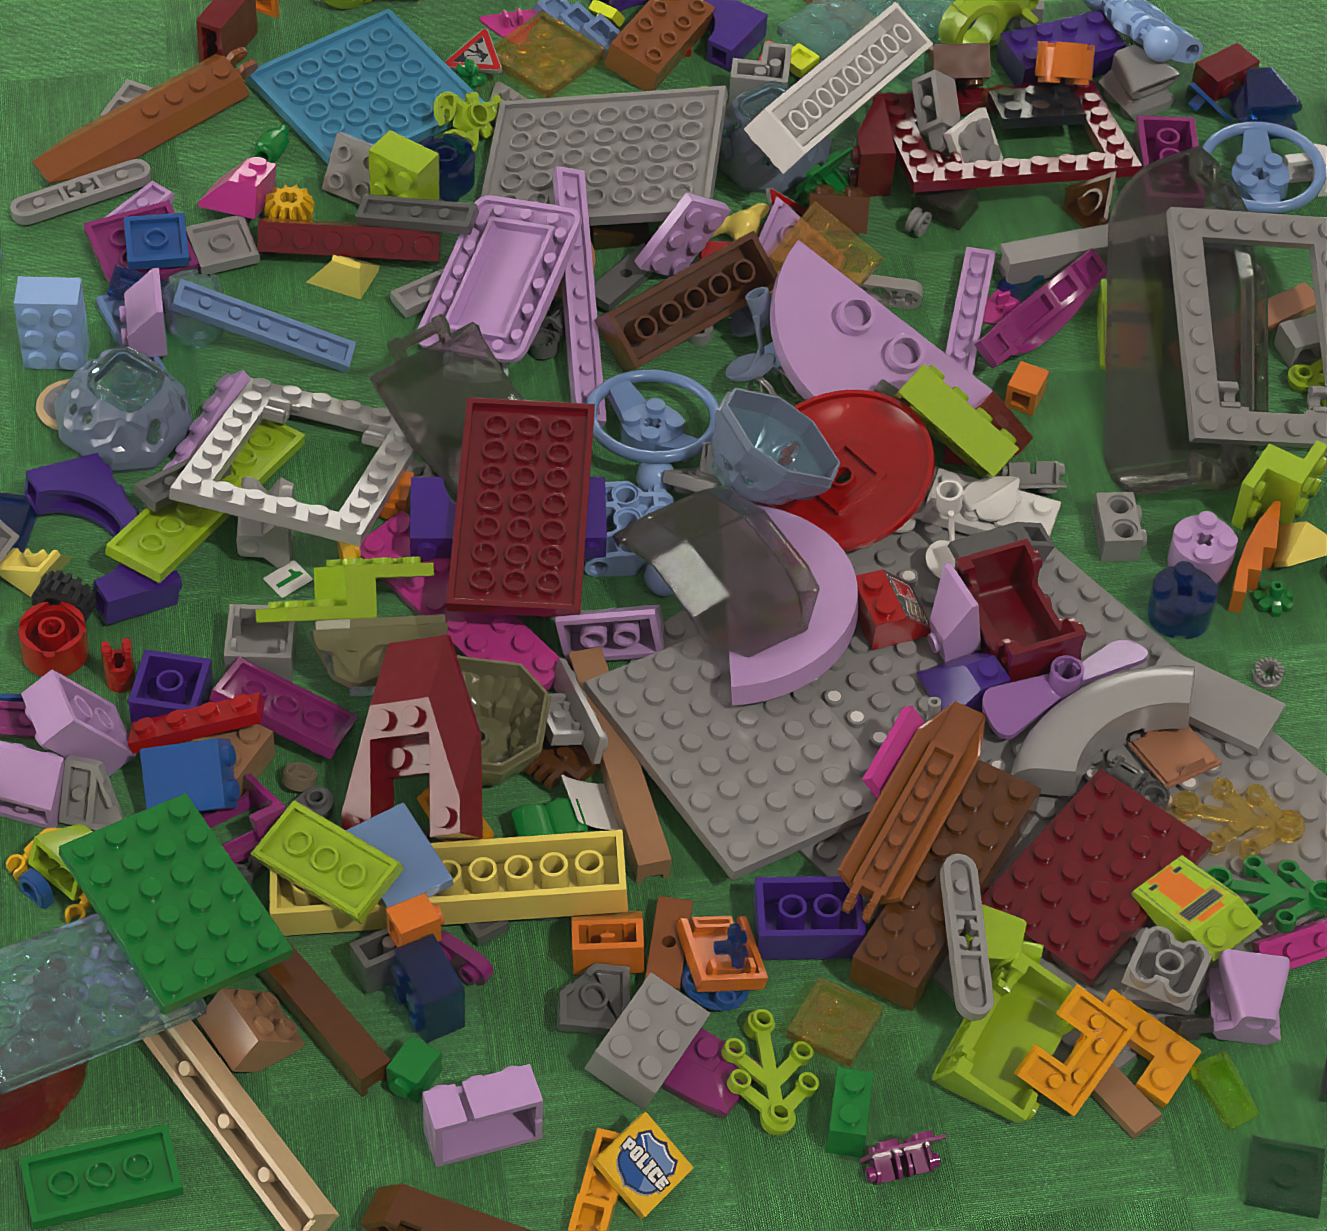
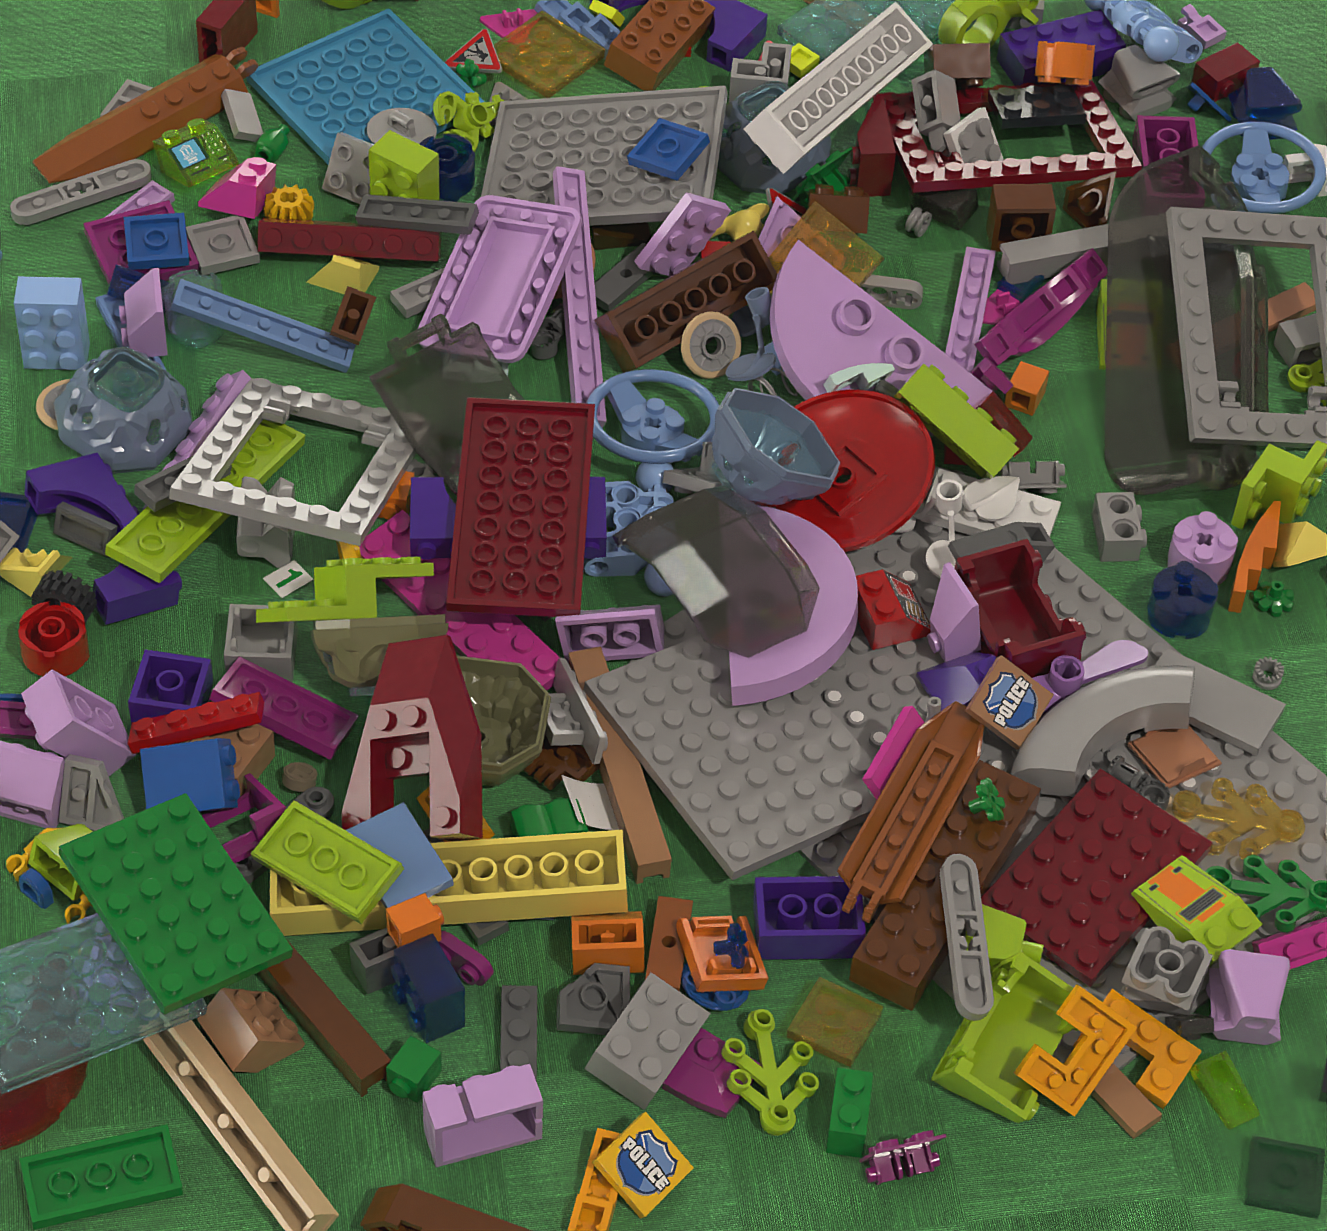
(83, 528): none -> dark grey tile
(118, 666): red hinge -> none
(194, 152): none -> clear neon green slope
(242, 115): none -> light grey tile
(352, 315): none -> reddish brown slope
(403, 121): none -> light grey shield
(519, 1027): none -> dark grey plate
(668, 149): none -> blue plate
(694, 340): none -> wheel
(864, 375): none -> light aqua slope
(988, 801): none -> green plant
(992, 376): none -> magenta bracket
(1009, 702): none -> tile
(1019, 213): none -> reddish brown brick
(1202, 28): none -> lavender plate

